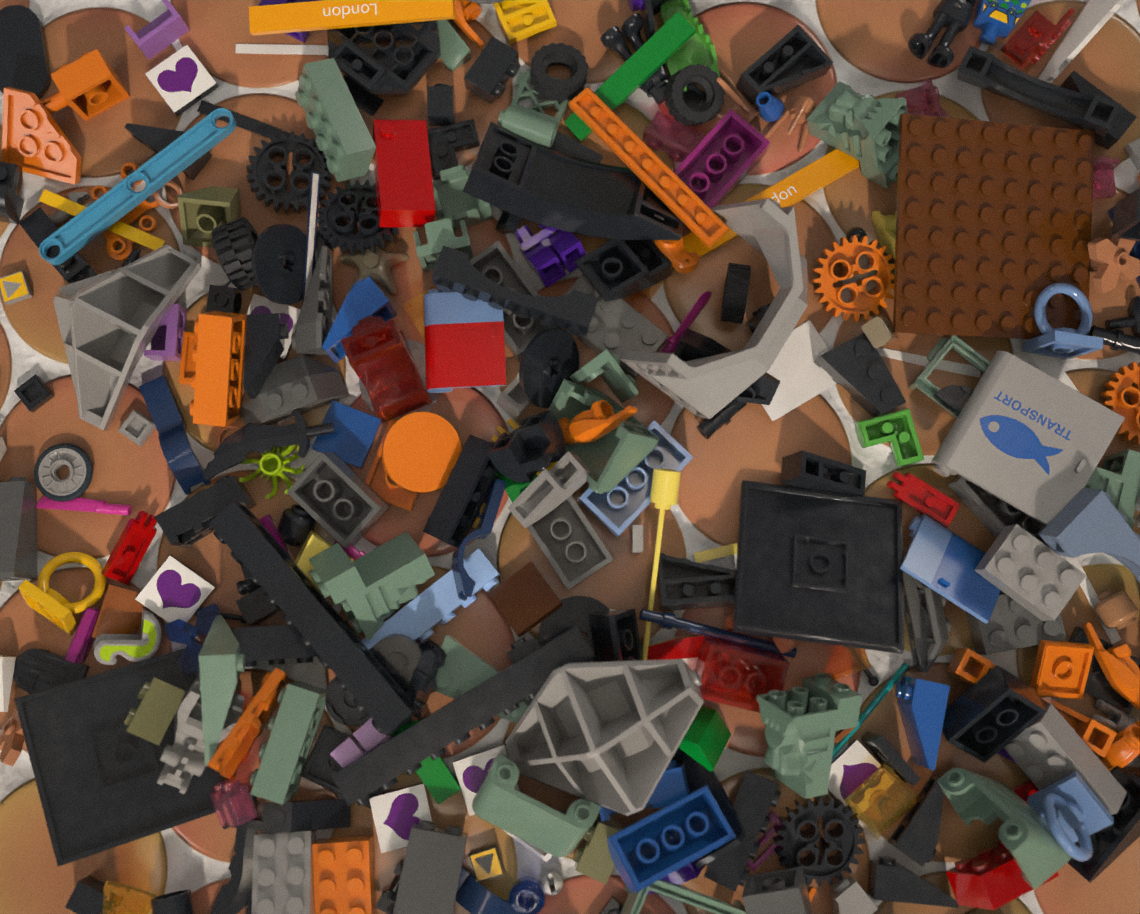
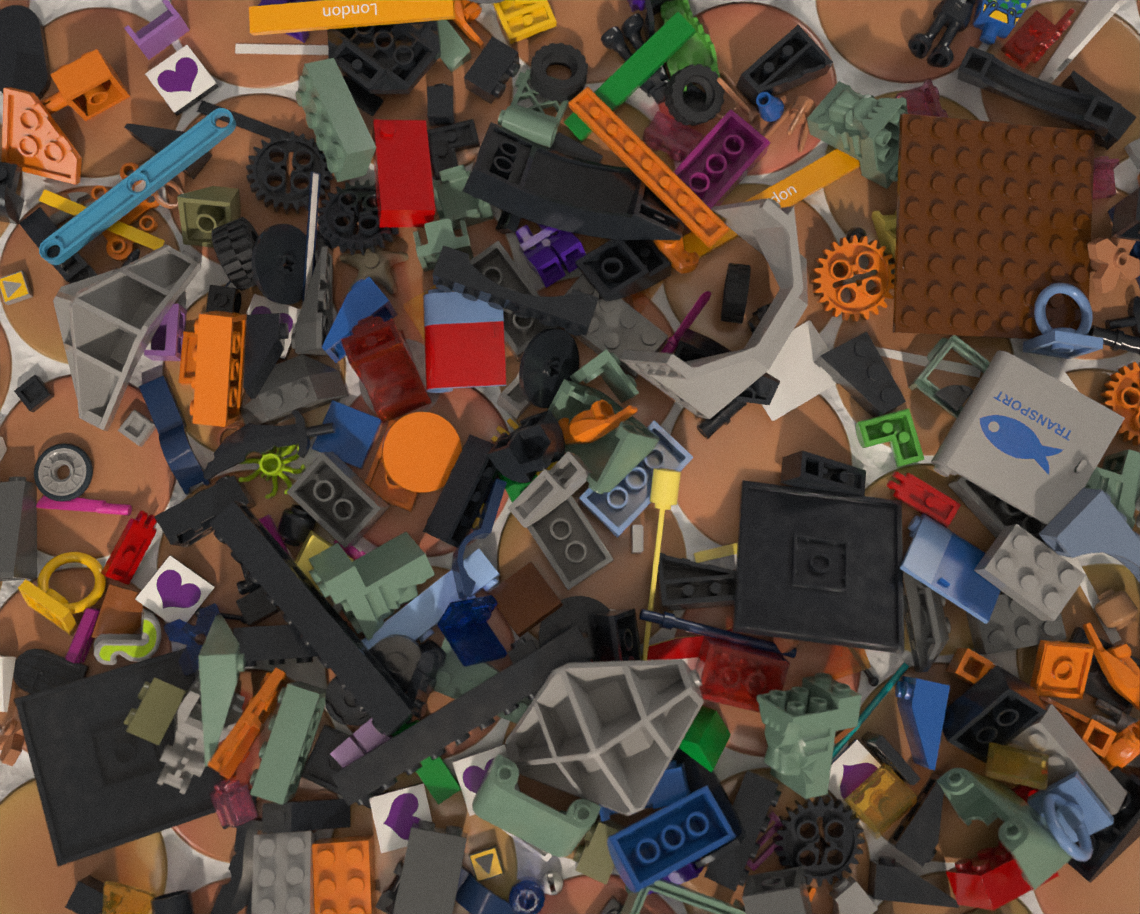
(468, 632): none -> clear blue bracket
(879, 331): dark tan slope -> none
(1016, 766): none -> clear yellow slope

